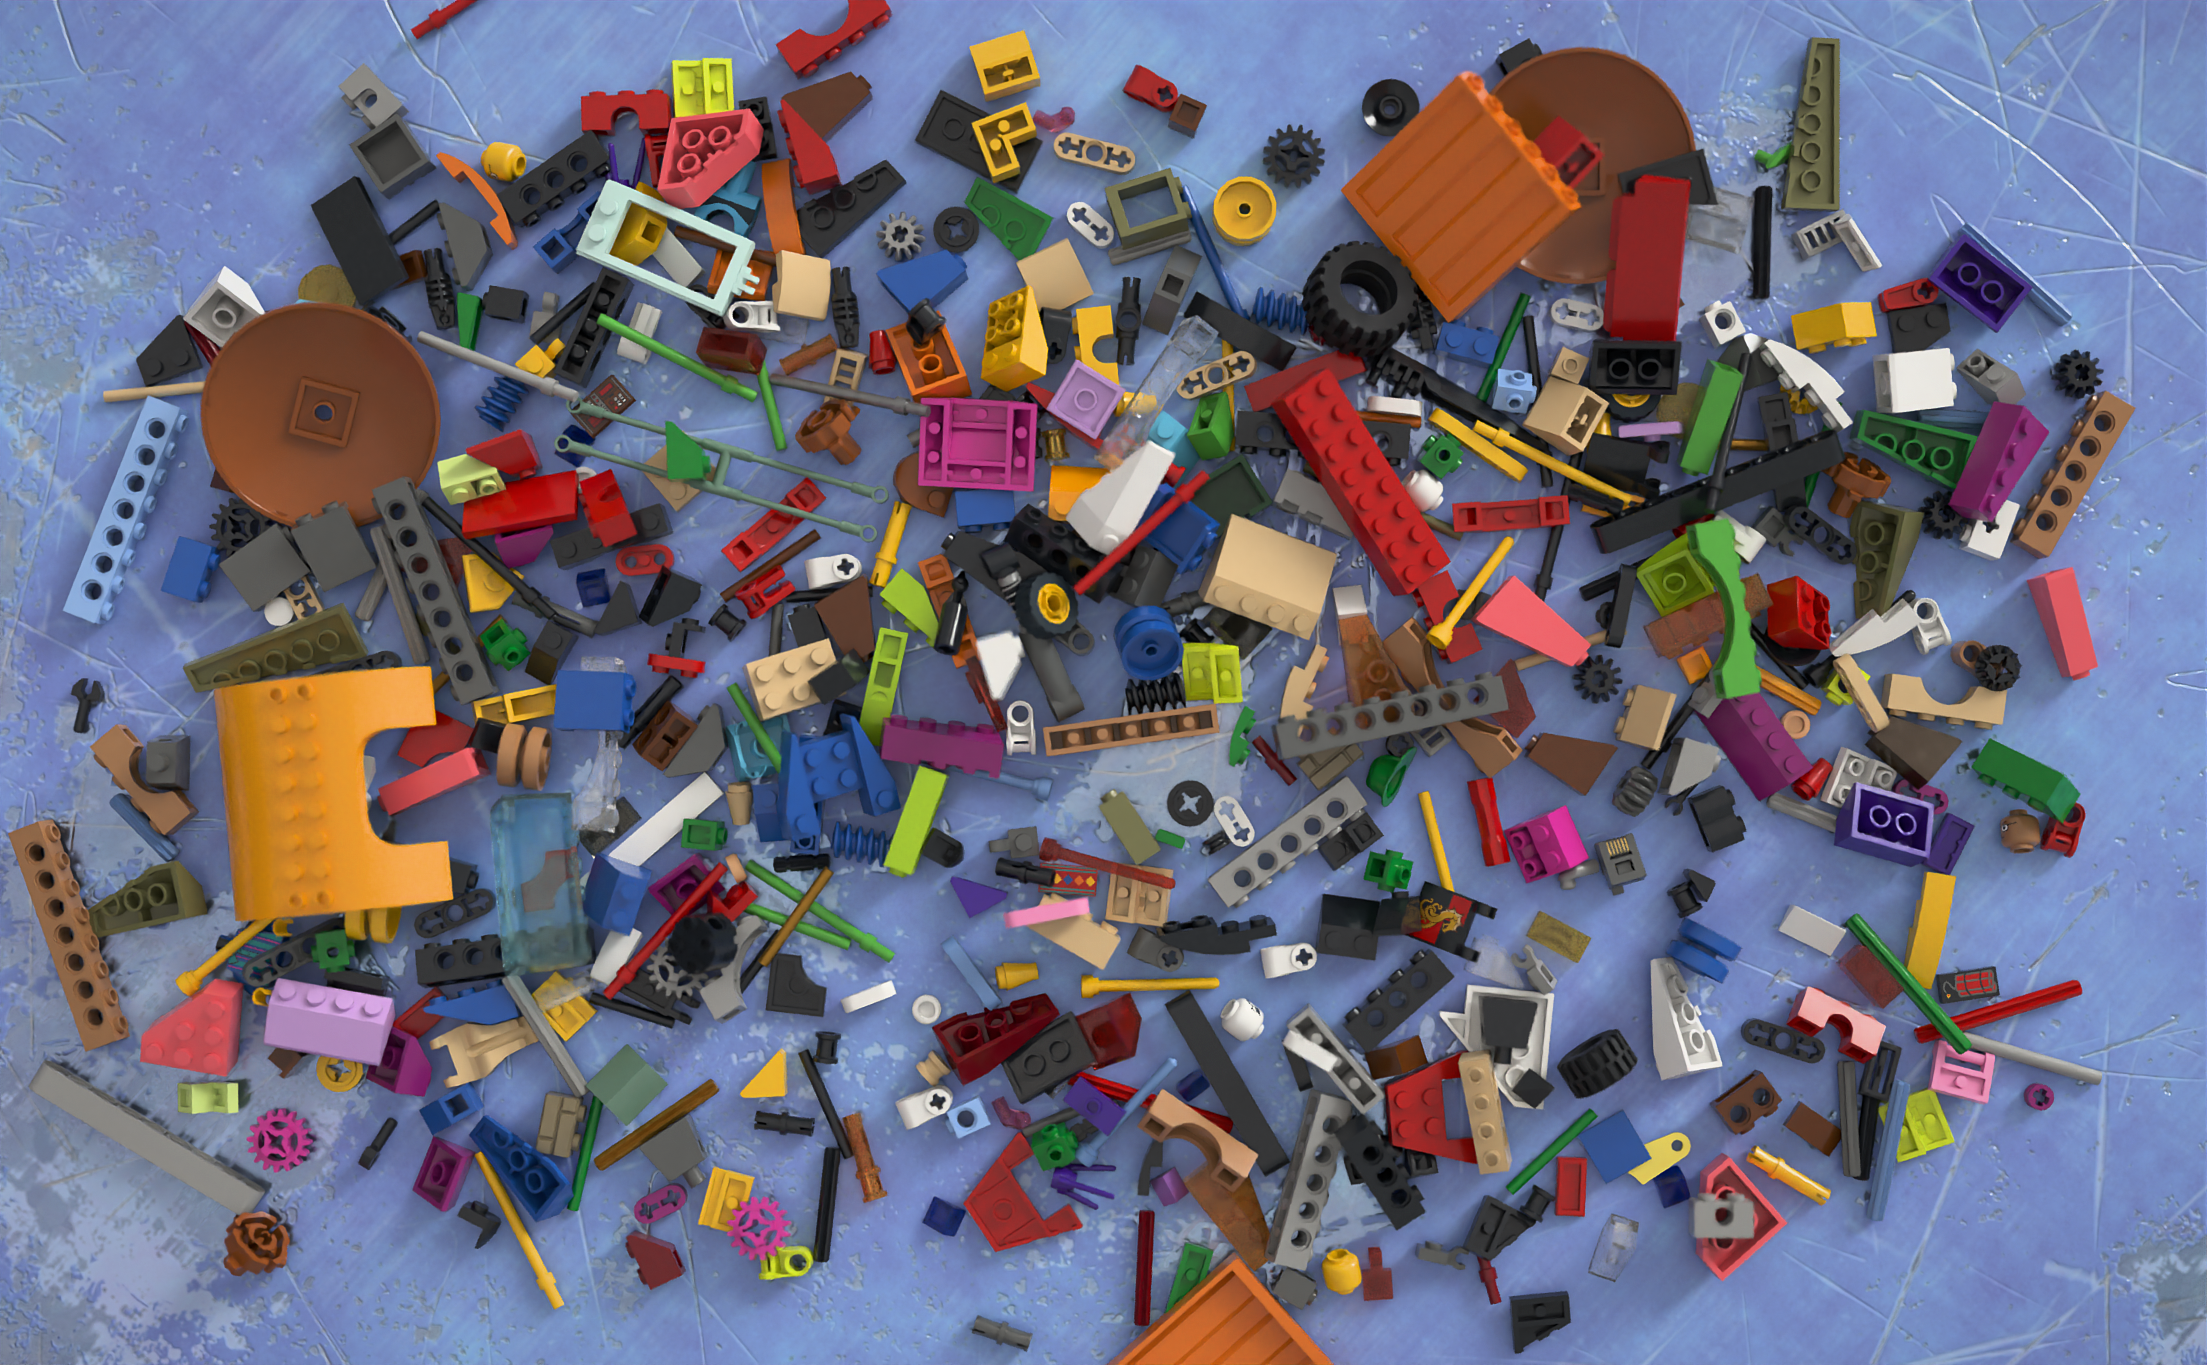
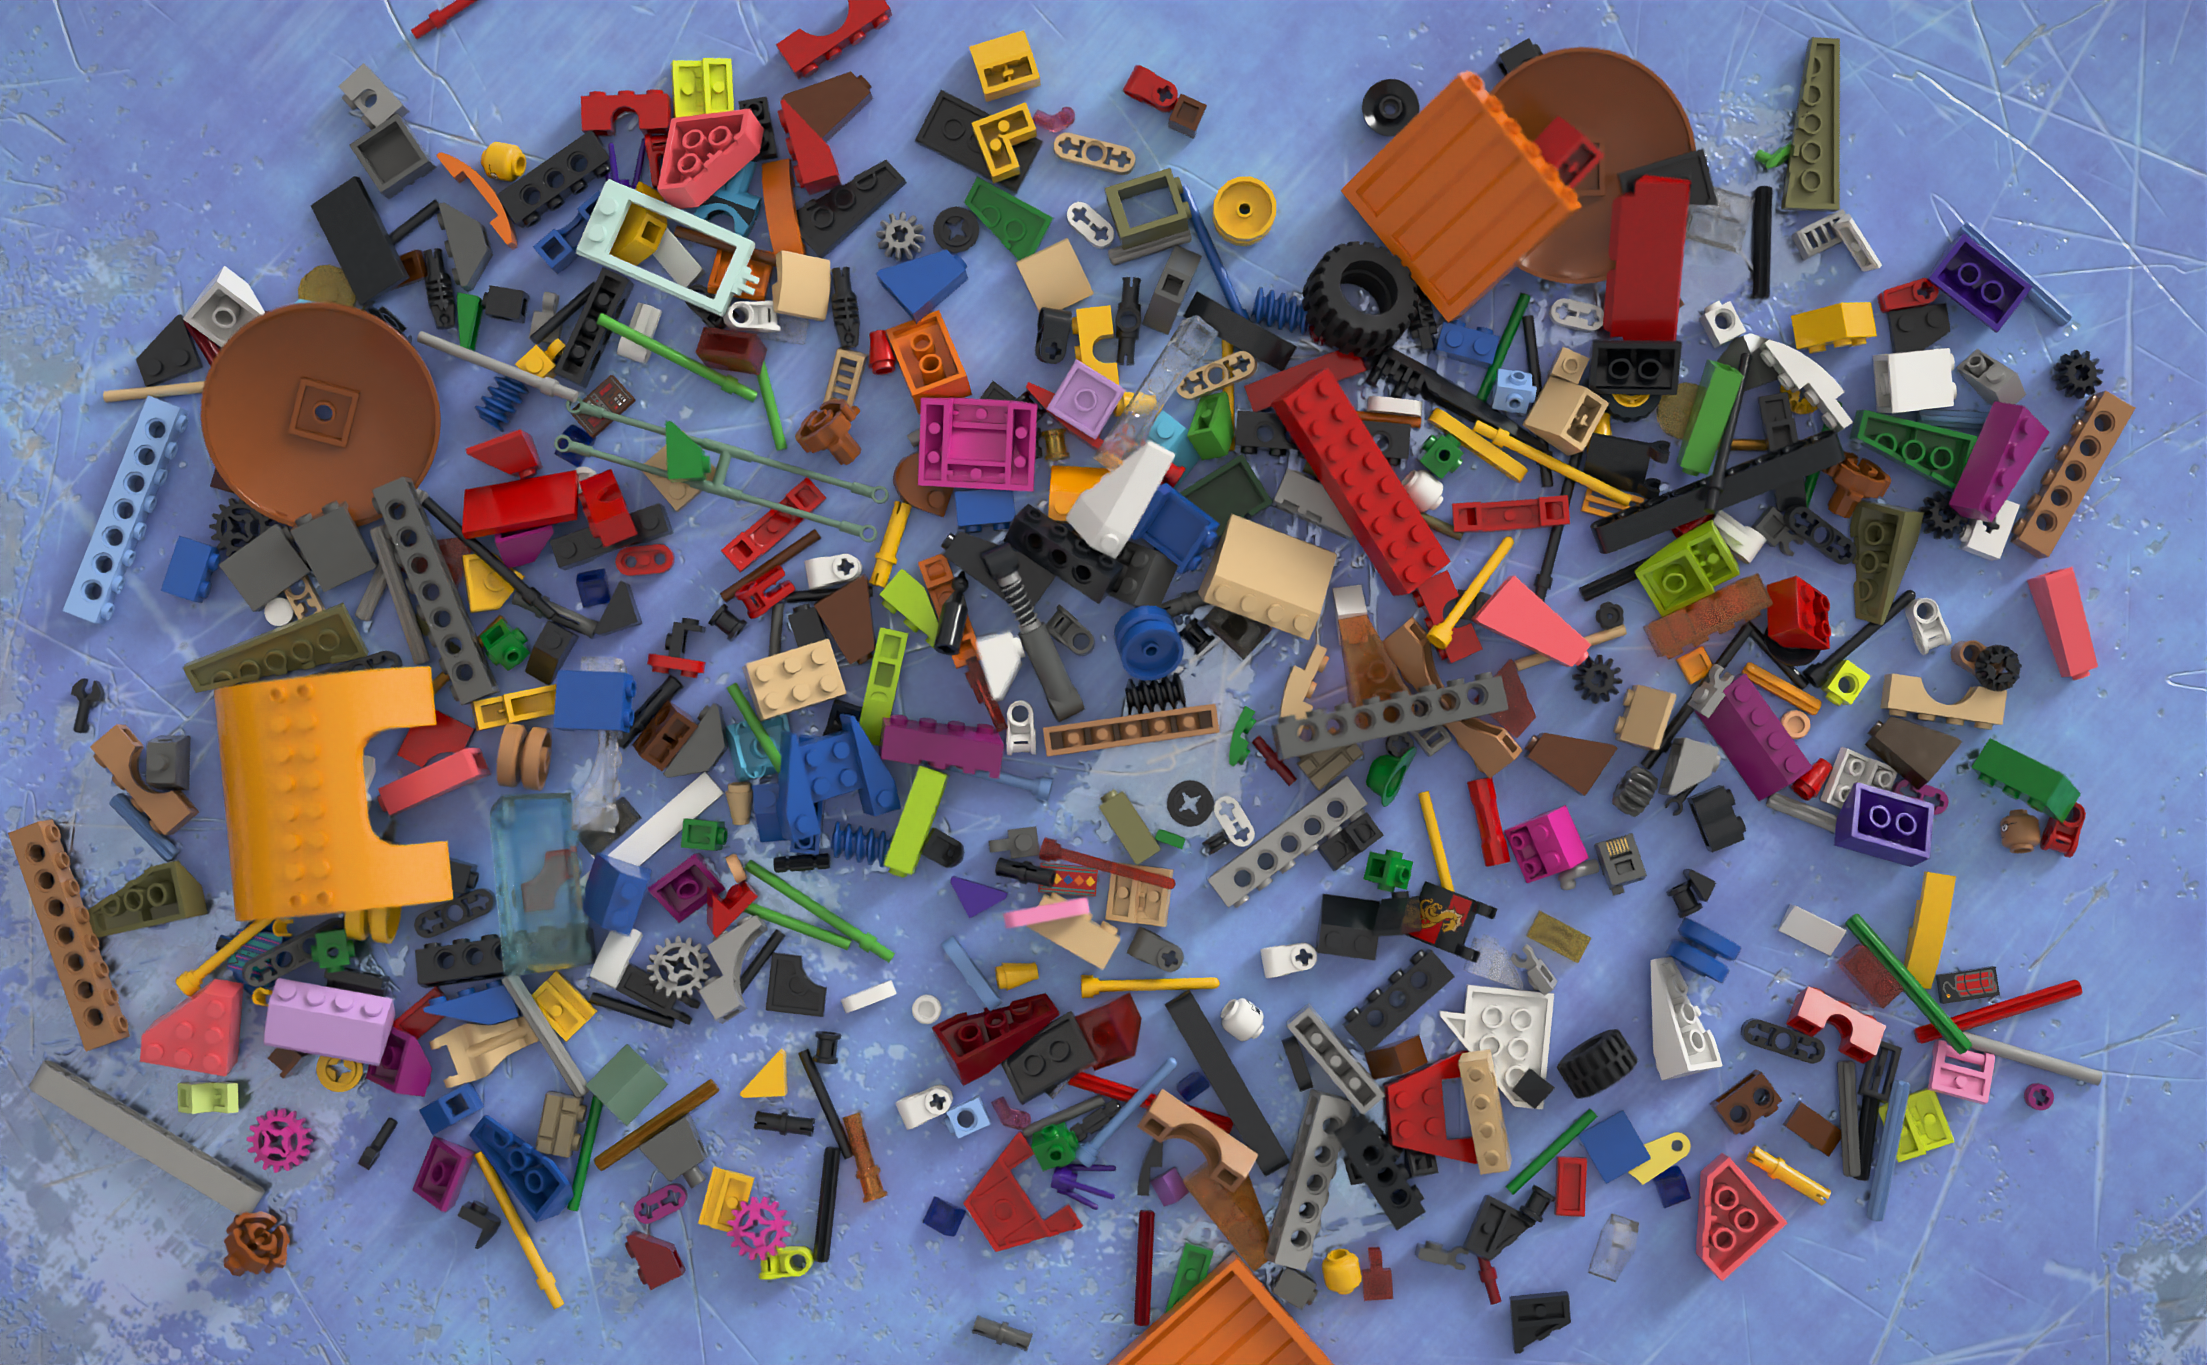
(467, 479): yellowish green slope -> none
(487, 735): black tile -> none
(564, 991): clear slope -> none
(628, 972): red bar -> none
(670, 596): black slope -> none
(703, 942): black brick -> none
(796, 916): pearl gold bar -> none
(808, 354): clear orange pin -> none
(839, 677): black slope -> none
(899, 405): flat silver bar -> none
(924, 322): black piece -> none
(933, 1068): tan wheel -> none
(1014, 341): yellow slope -> none
(1046, 606): black wheel -> none
(1094, 1106): dark purple plate -> none
(1183, 494): red bar -> none
(1204, 936): black slope -> none
(1212, 672): neon yellow slope -> none
(1305, 158): black gear -> none
(1309, 1051): white beam -> none
(1506, 1024): black torso -> none
(1595, 499): black axle -> none
(1620, 606): black beam -> none
(1651, 431): lavender plate -> none
(1714, 549): bright green arch -> none
(1737, 1223): light grey brick -> none
(1861, 693): tan beam -> none
(1875, 631): white slope -> none
(1948, 844): dark purple plate -> none

